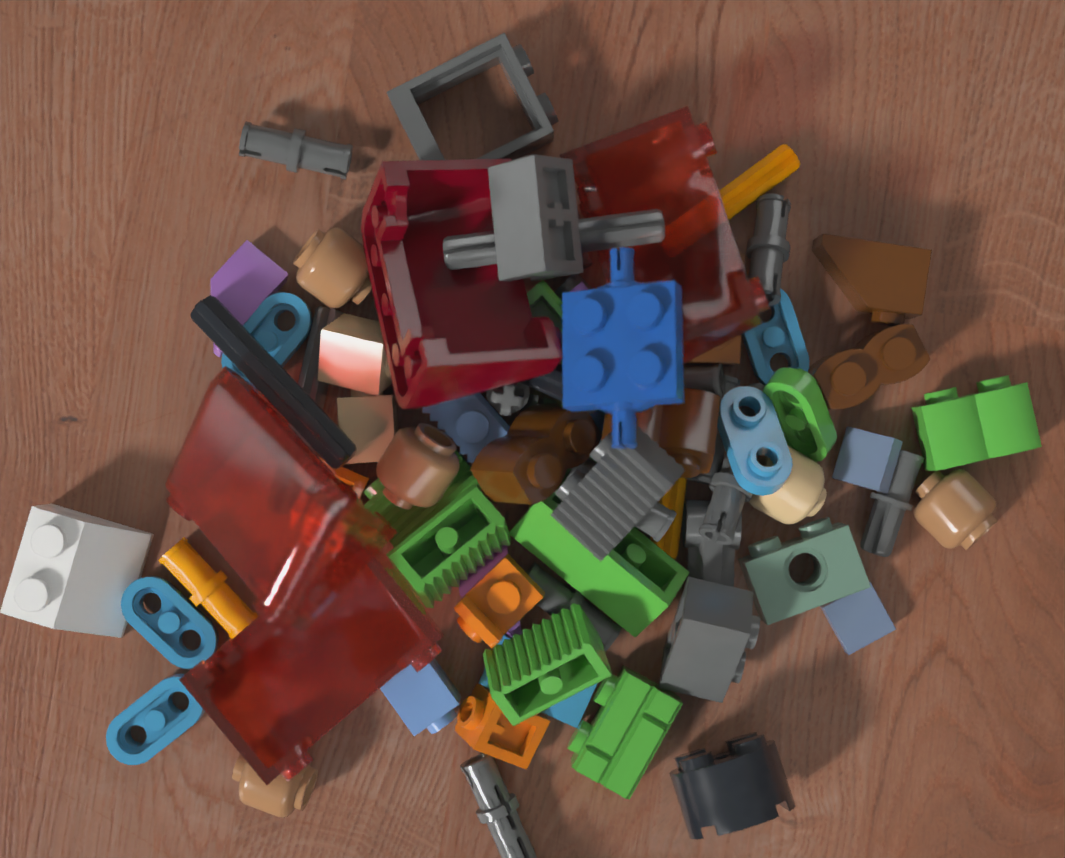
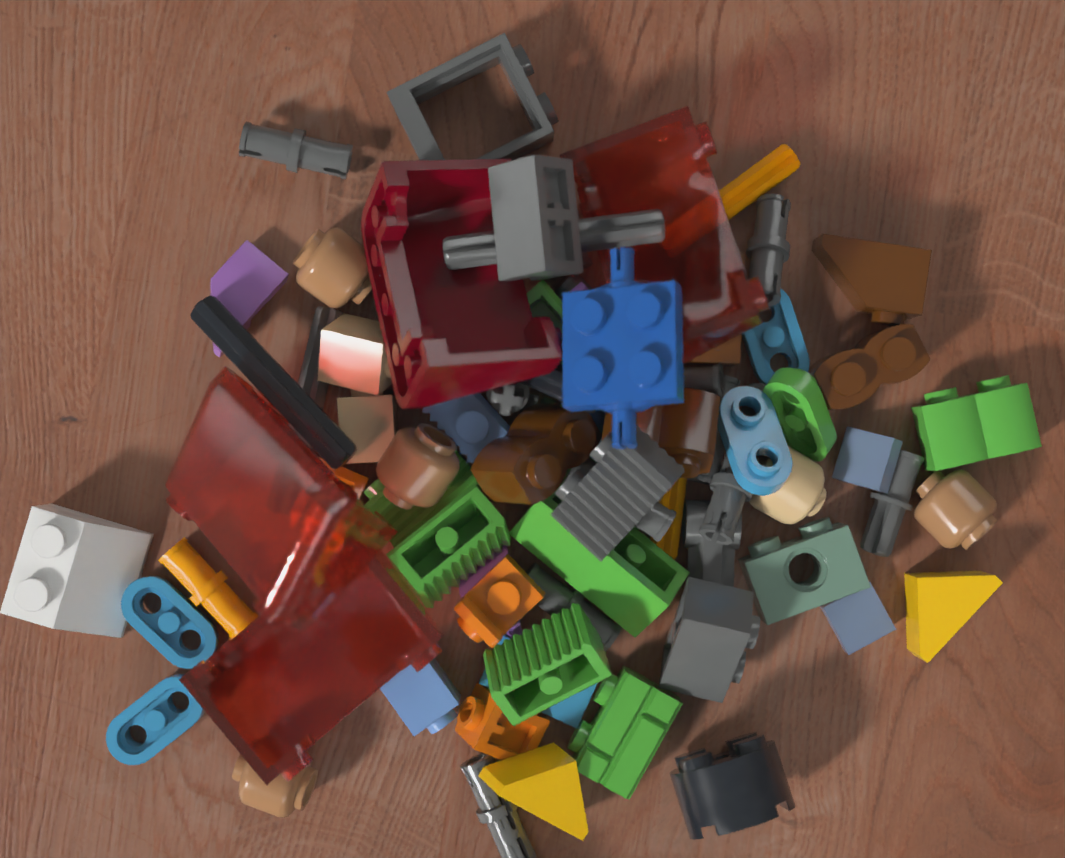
(265, 330): dark azure plate -> none
(544, 784): none -> yellow slope
(940, 605): none -> yellow slope

